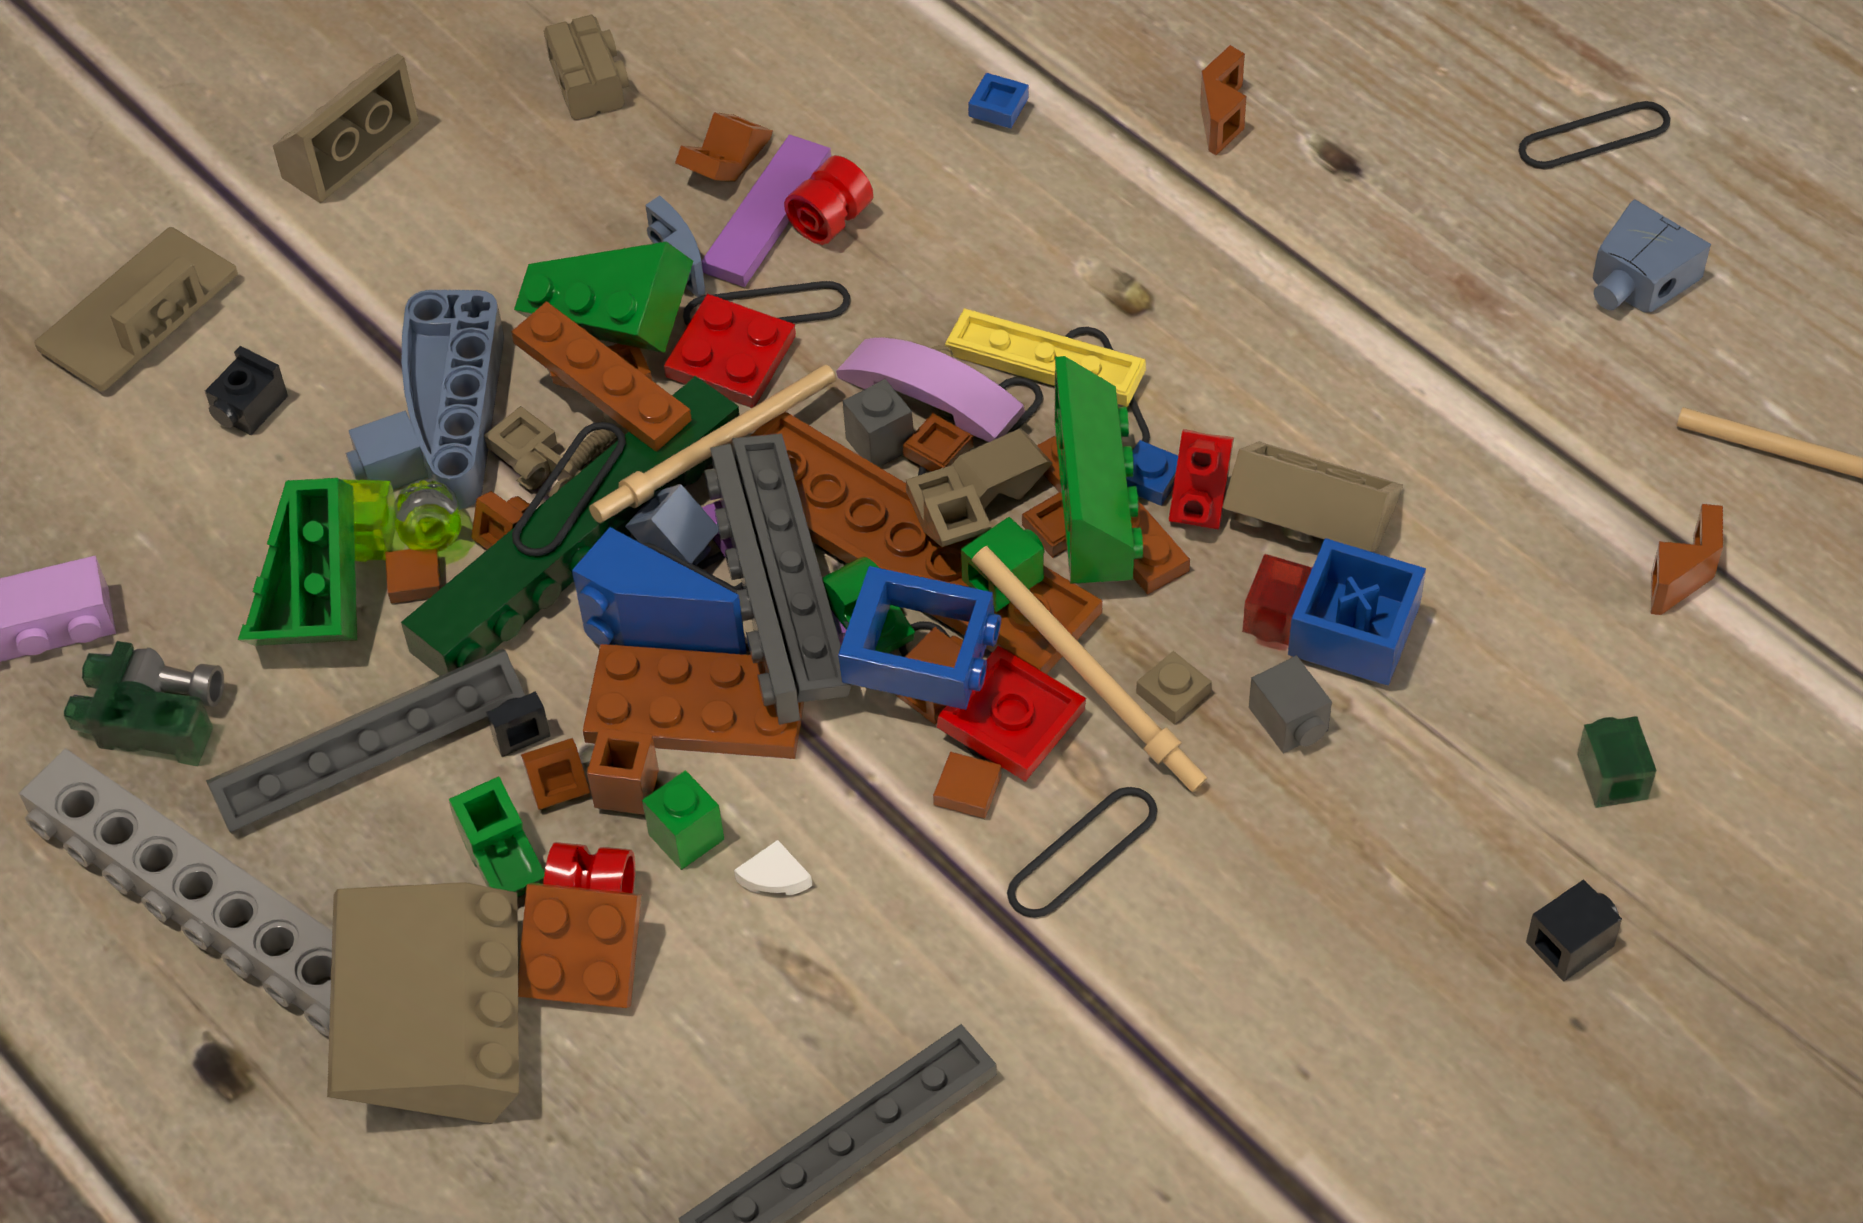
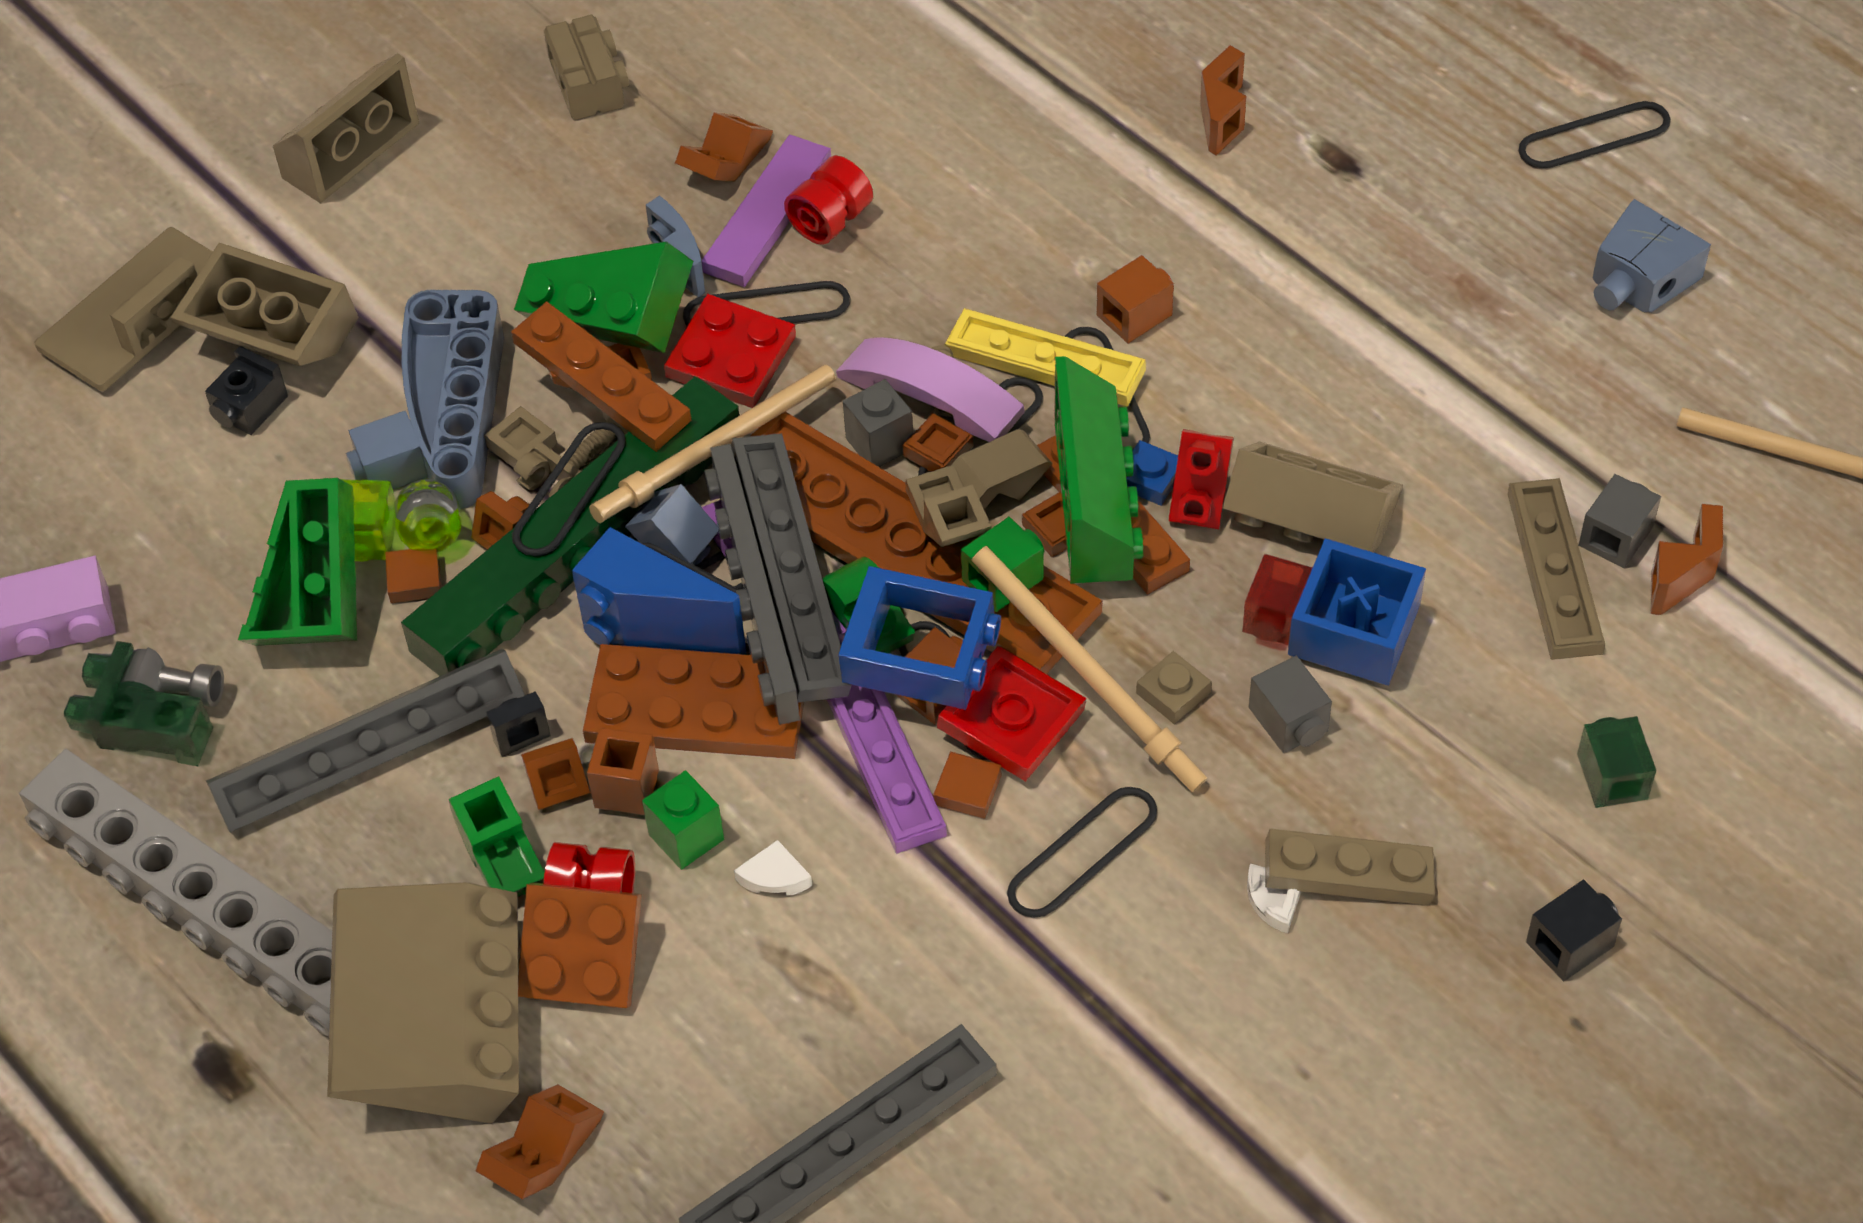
(267, 307): none -> dark tan slope
(544, 1143): none -> dark orange slope
(888, 768): none -> medium lavender tile
(998, 100): blue plate -> none
(1135, 298): none -> dark orange brick
(1276, 904): none -> white tile
(1349, 867): none -> dark tan plate
(1556, 569): none -> dark tan tile
(1619, 520): none -> dark grey brick

